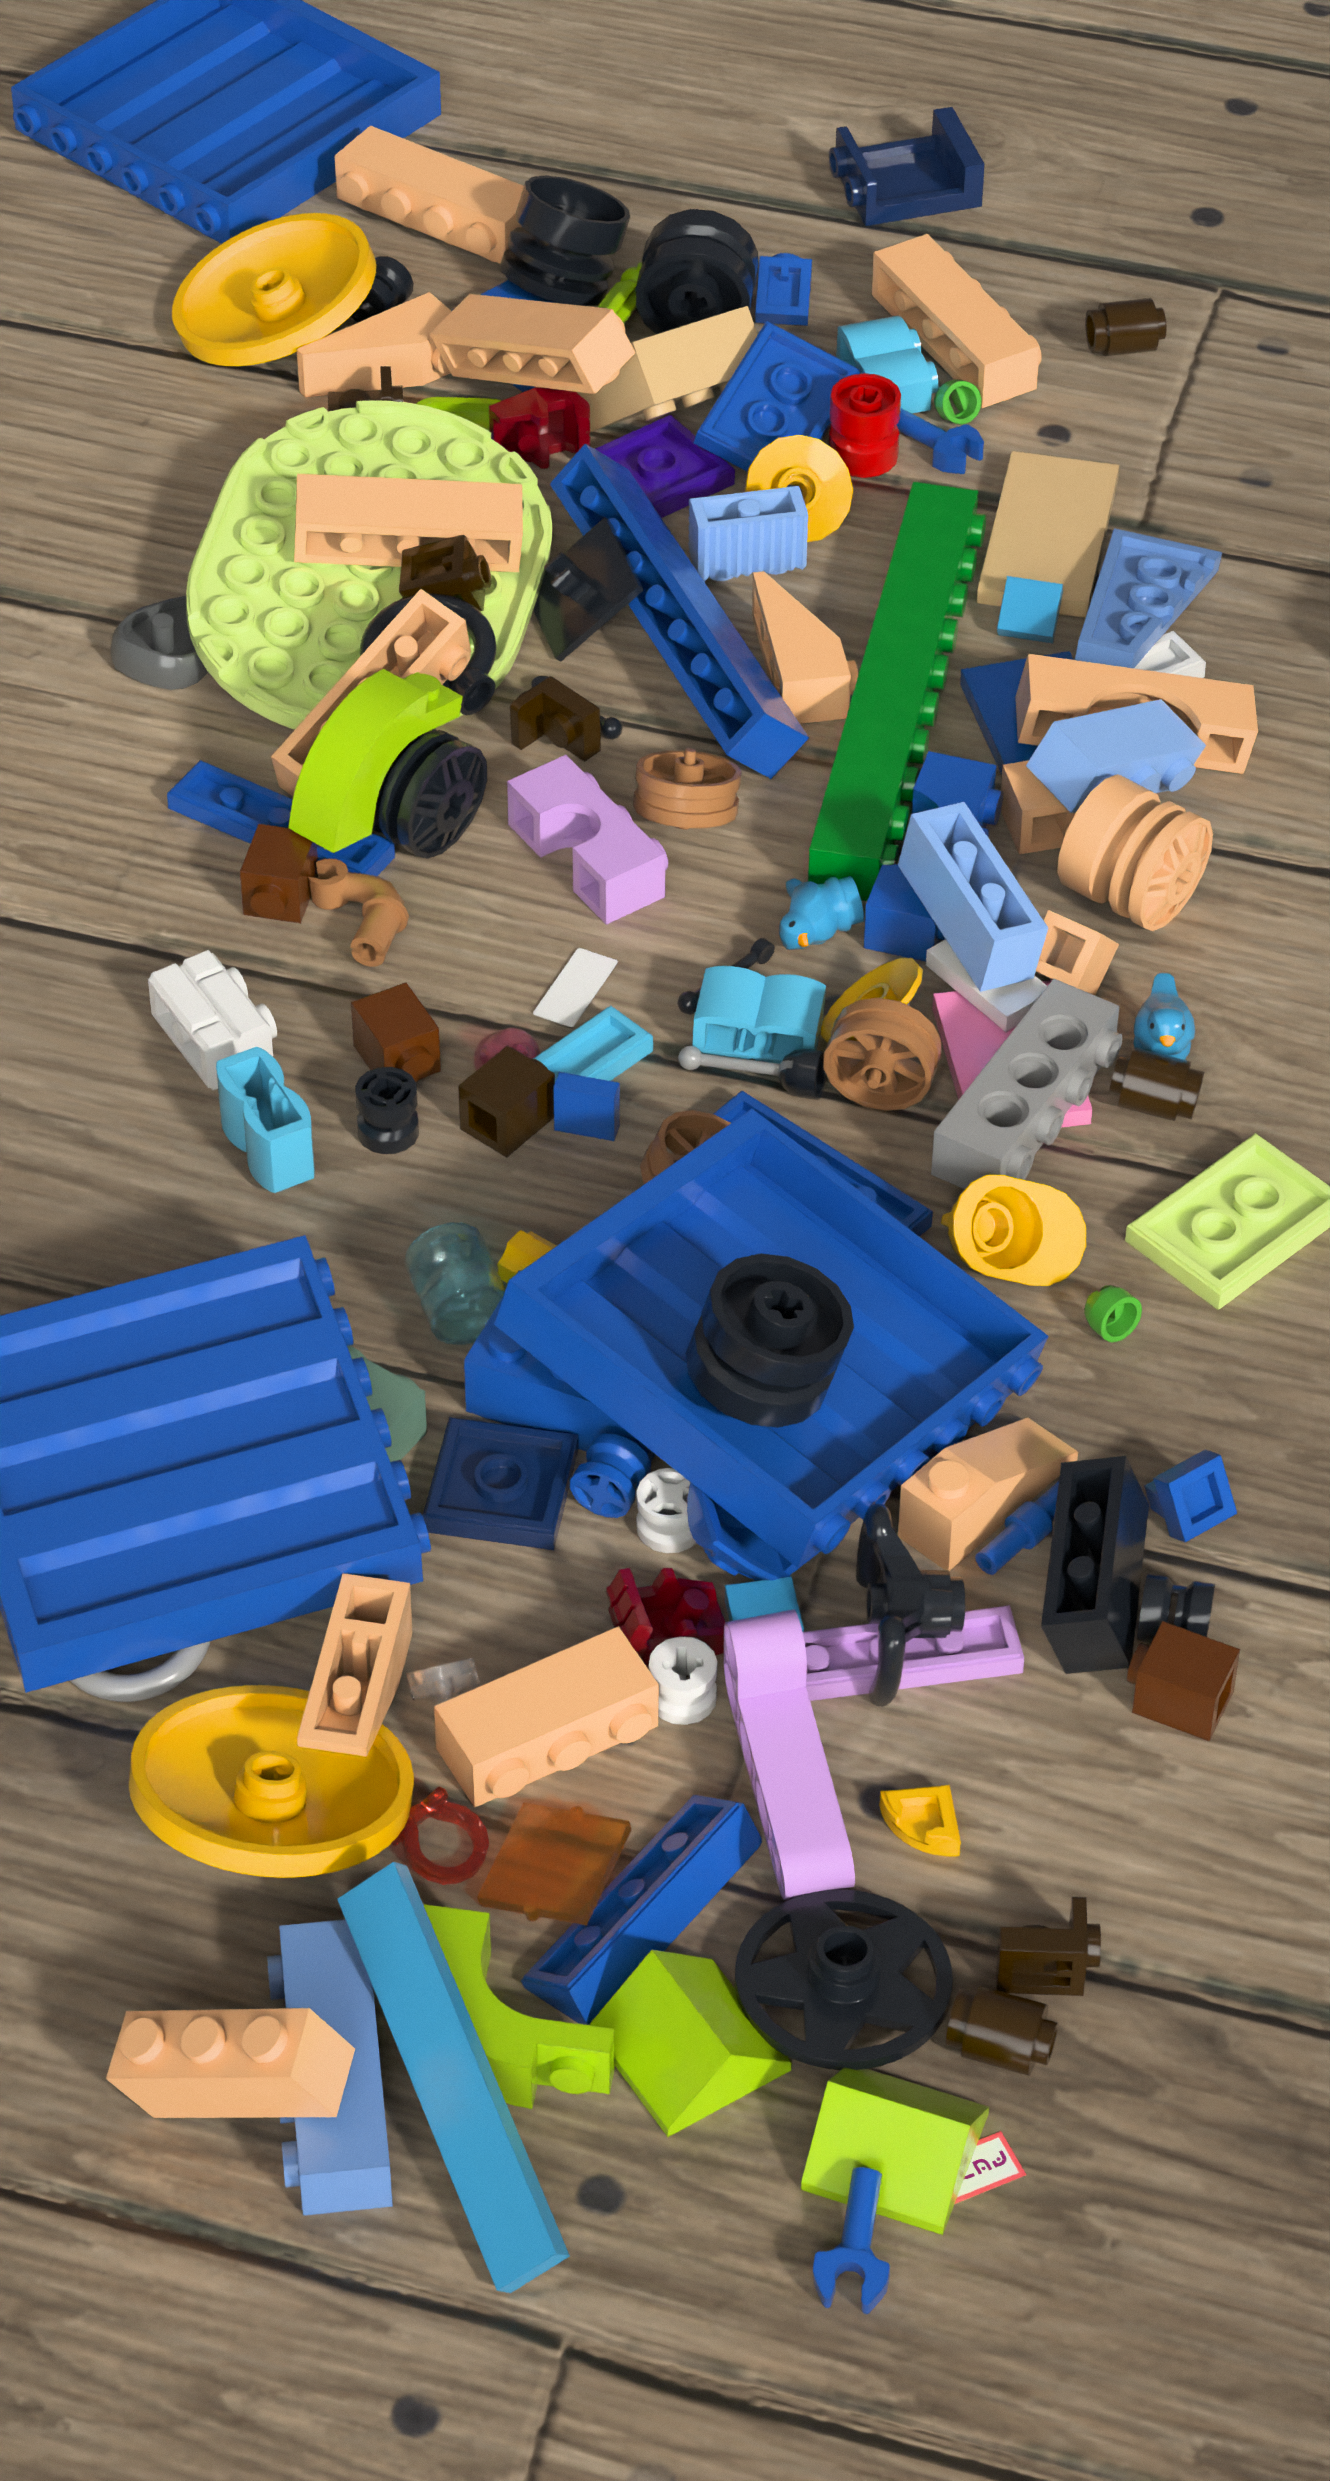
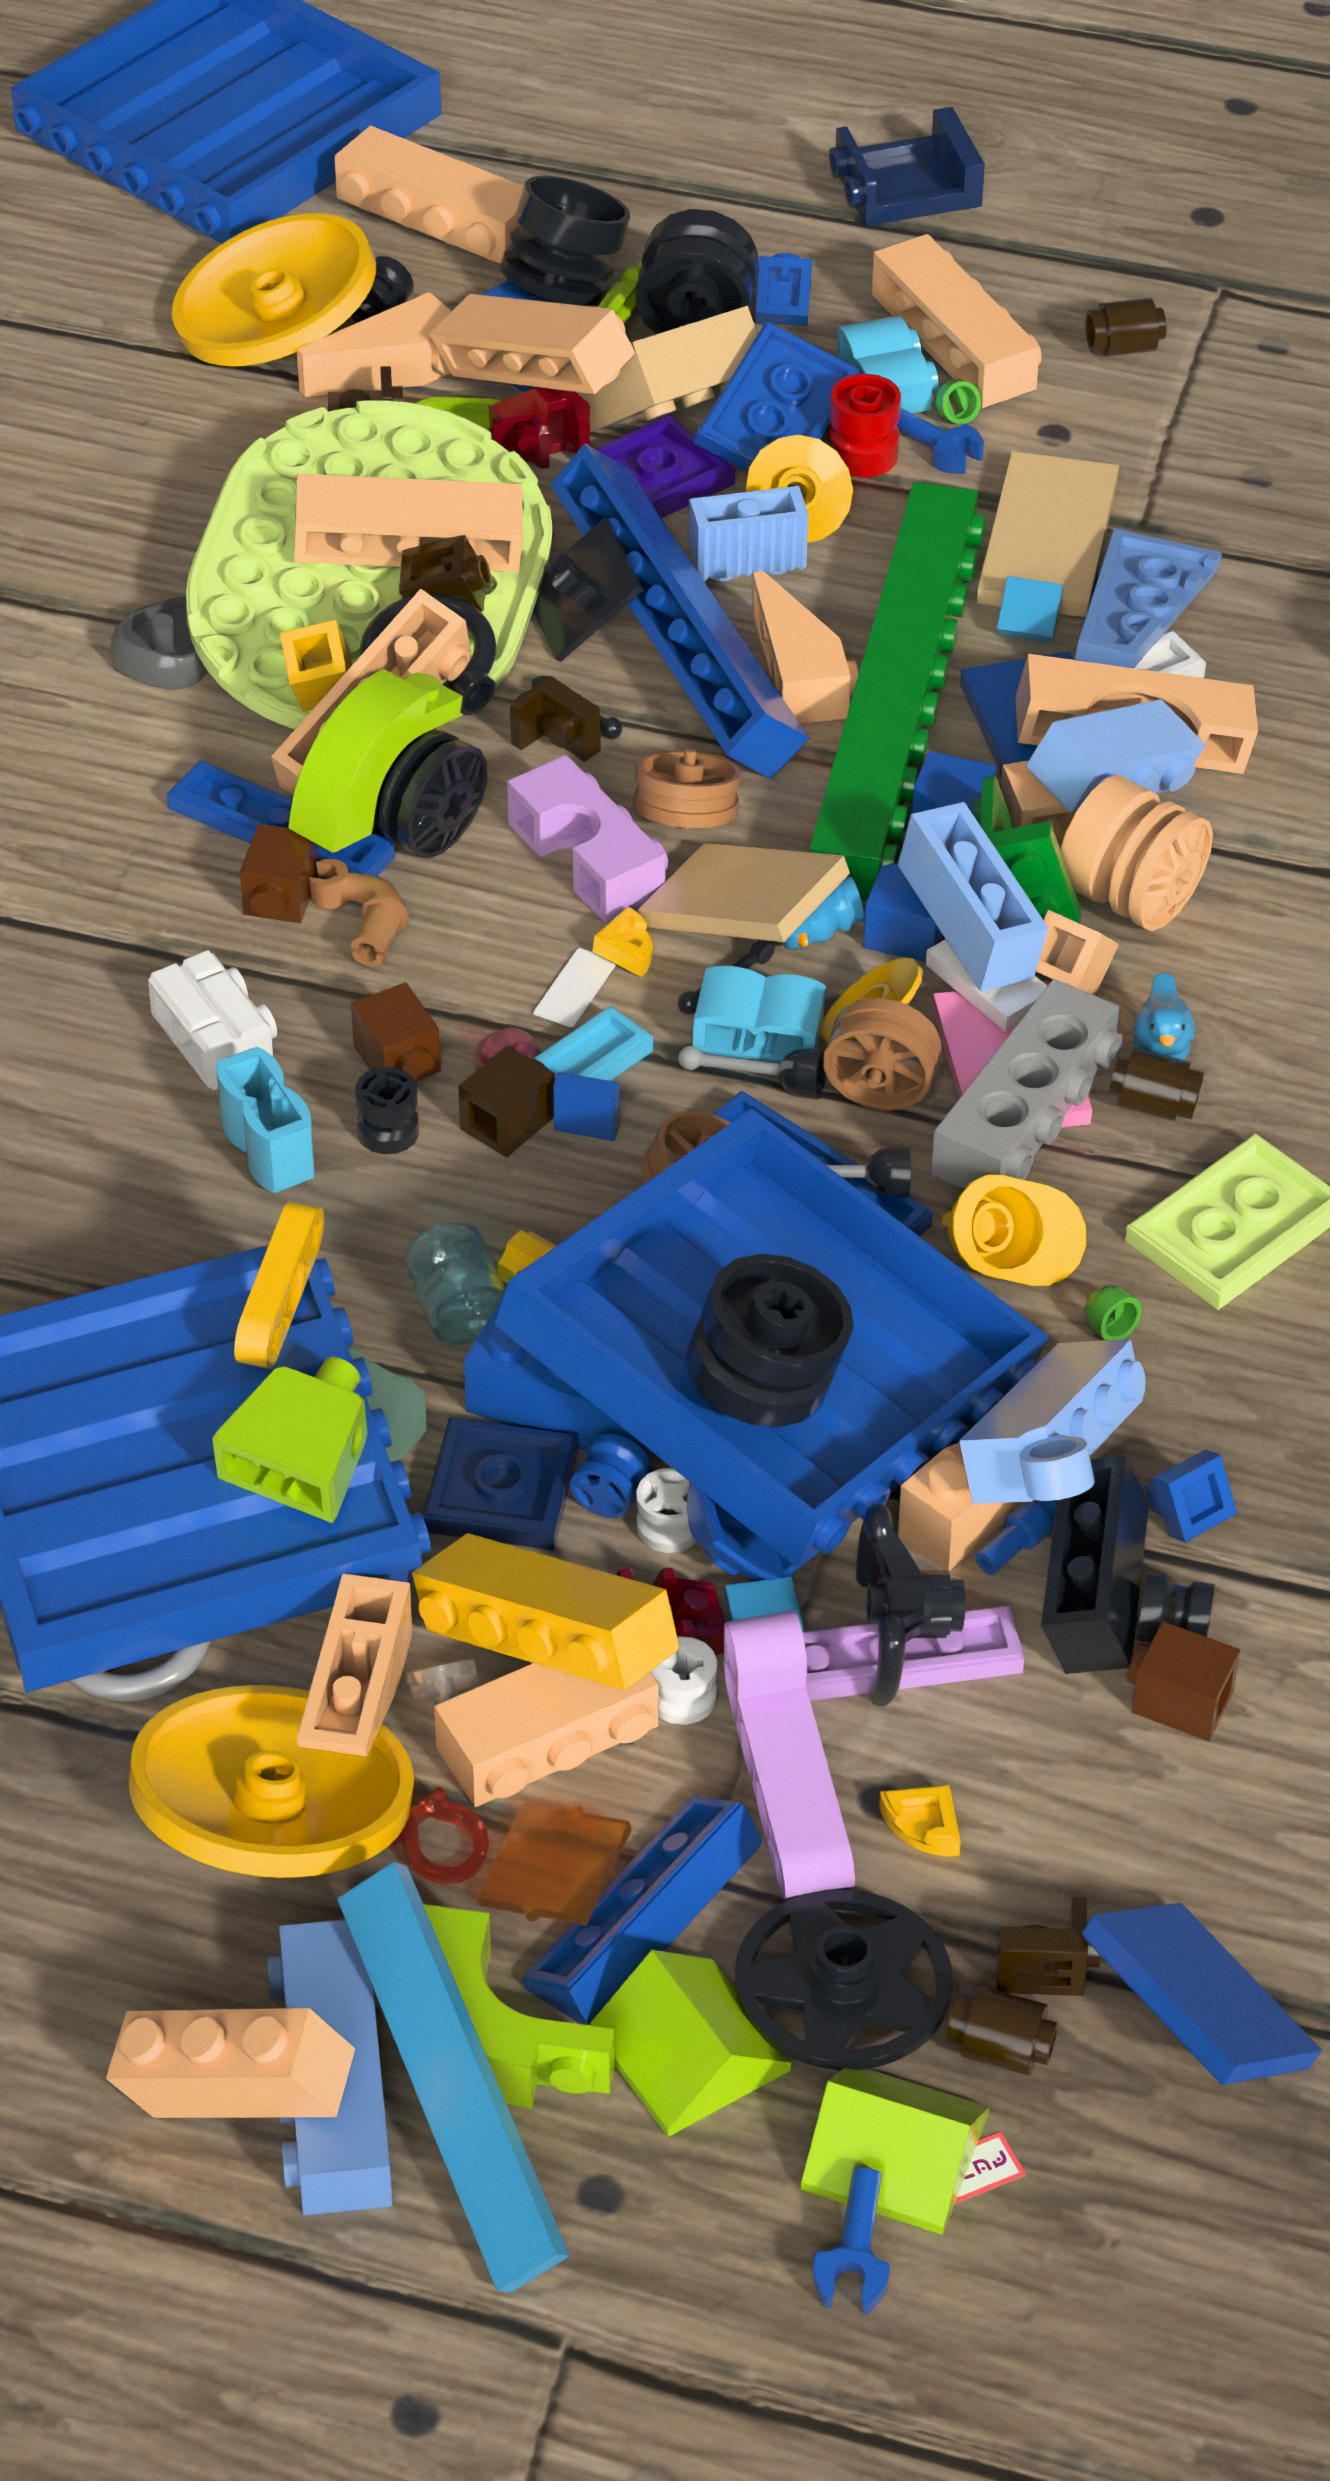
(279, 1285): none -> yellow beam
(297, 1438): none -> lime torso
(315, 661): none -> yellow brick
(546, 1611): none -> yellow brick
(626, 942): none -> yellow tile
(744, 891): none -> tan tile
(886, 1171): none -> black hinge
(1029, 854): none -> green bracket
(1052, 1422): none -> light blue hinge
(1201, 1993): none -> blue tile

